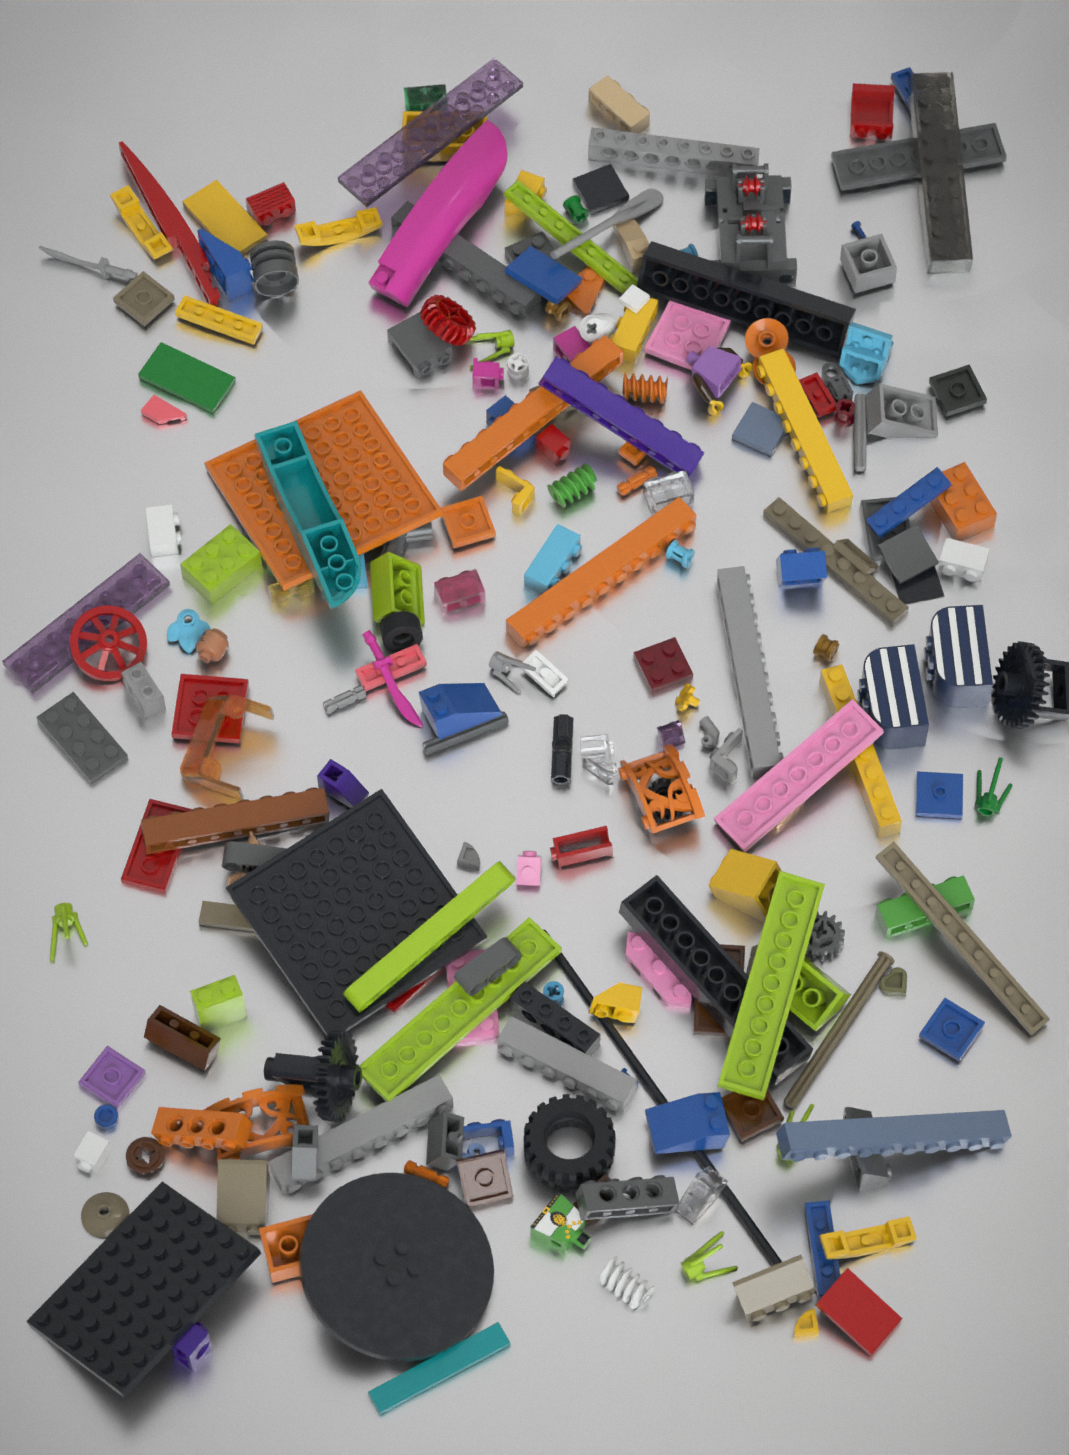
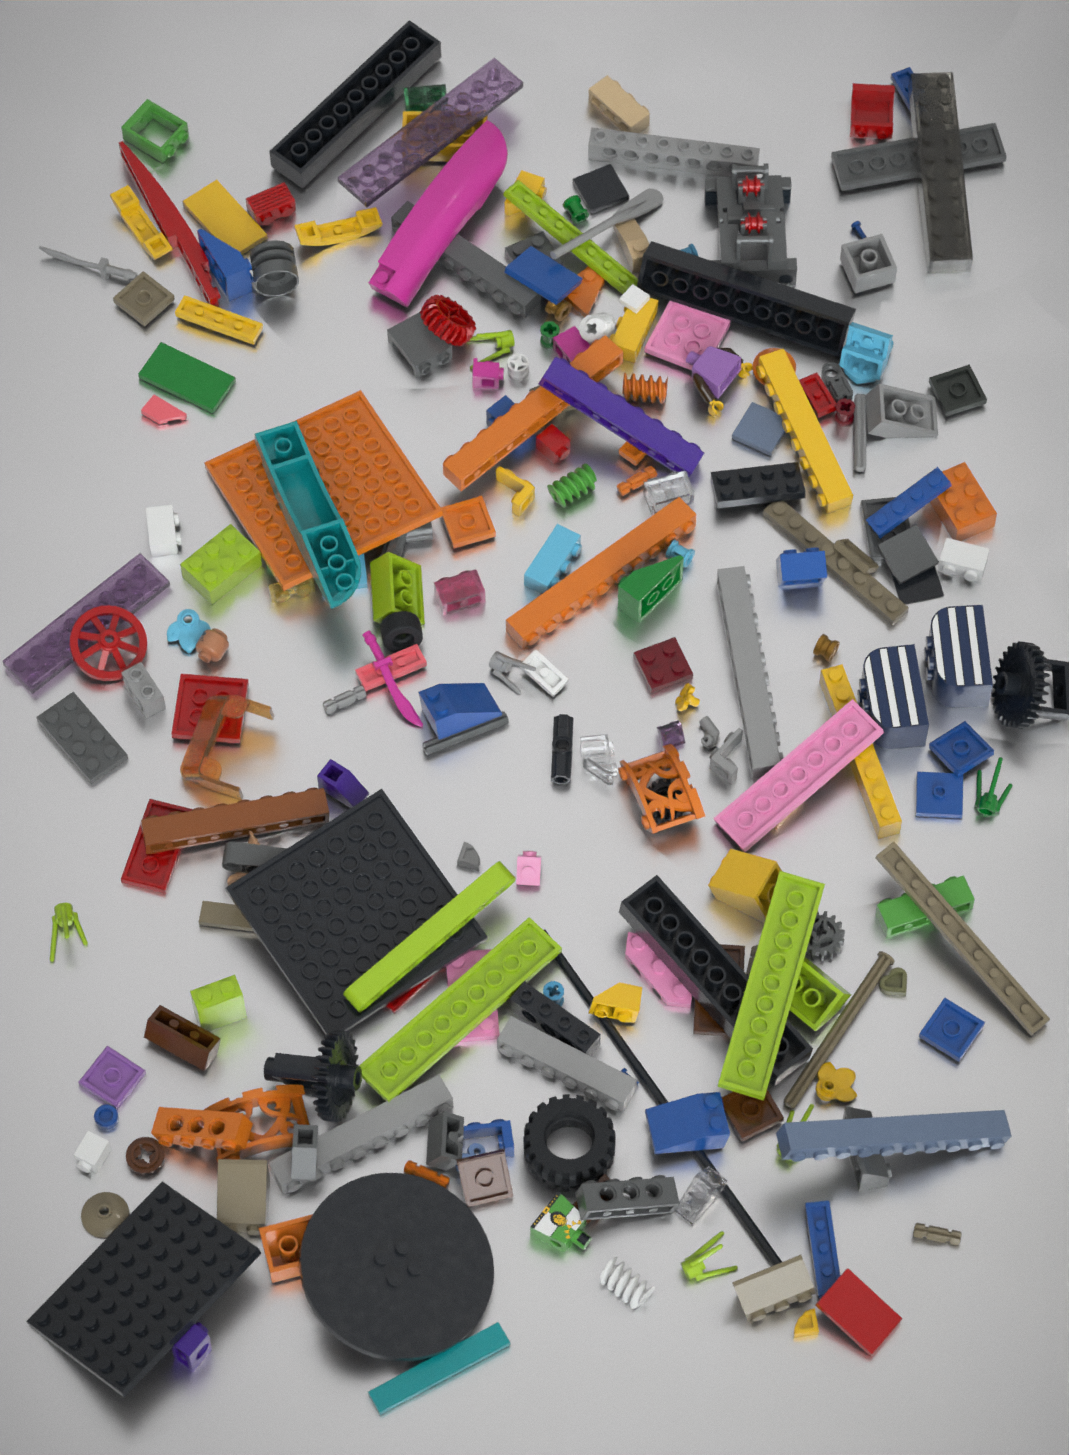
(142, 117): none -> bright green window
(355, 104): none -> black brick
(488, 966): dark grey beam -> none
(548, 331): none -> green bush
(581, 846): red window -> none
(648, 587): none -> green slope
(758, 485): none -> black plate
(762, 330): orange dish -> none
(837, 1081): none -> yellow plate
(868, 1240): yellow slope -> none
(937, 1234): none -> dark tan axle
(961, 749): none -> blue plate

